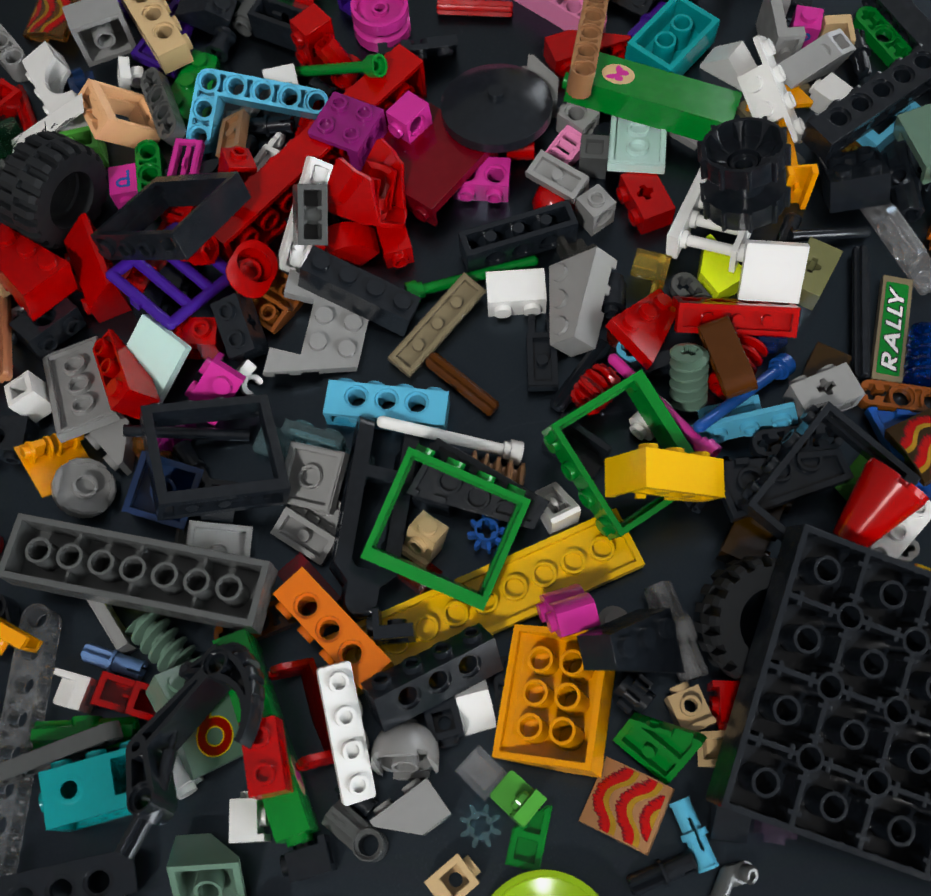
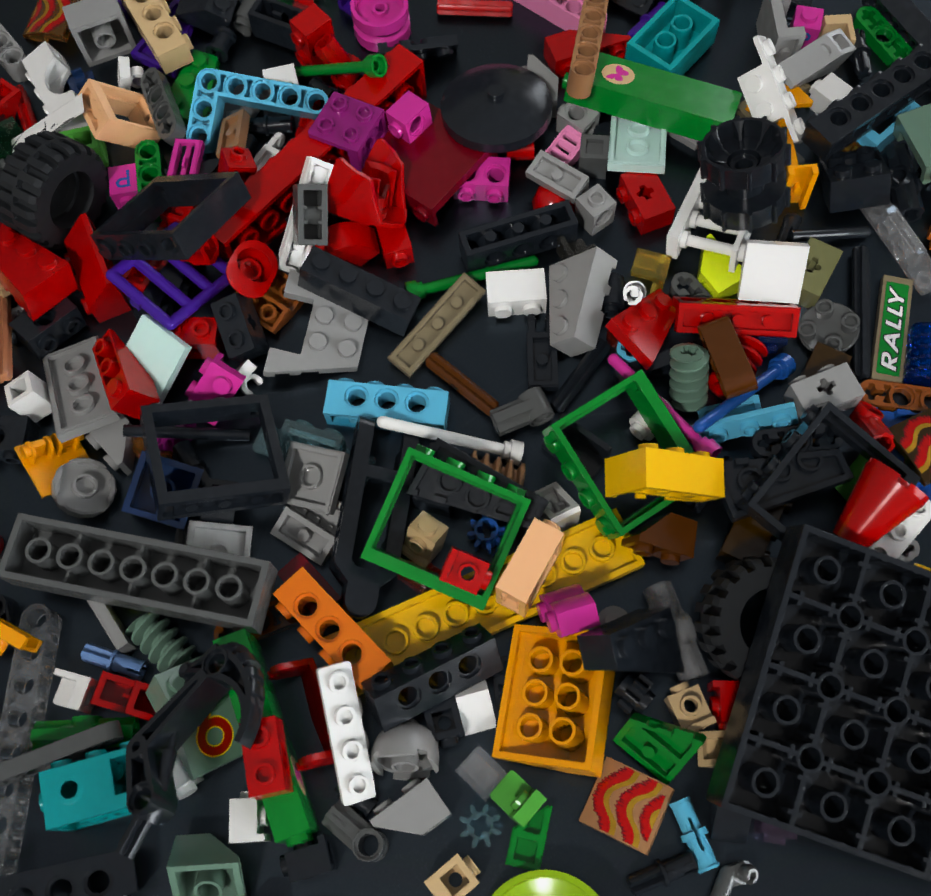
(395, 632): black bracket -> none
(459, 559): none -> red brick
(529, 566): none -> light nougat window
(530, 408): none -> dark grey piece
(594, 383): red gear -> none
(634, 292): none -> axle
(664, 537): none -> reddish brown slope
(729, 62): white slope -> none
(829, 324): none -> dark grey dish
(870, 420): none -> red piece

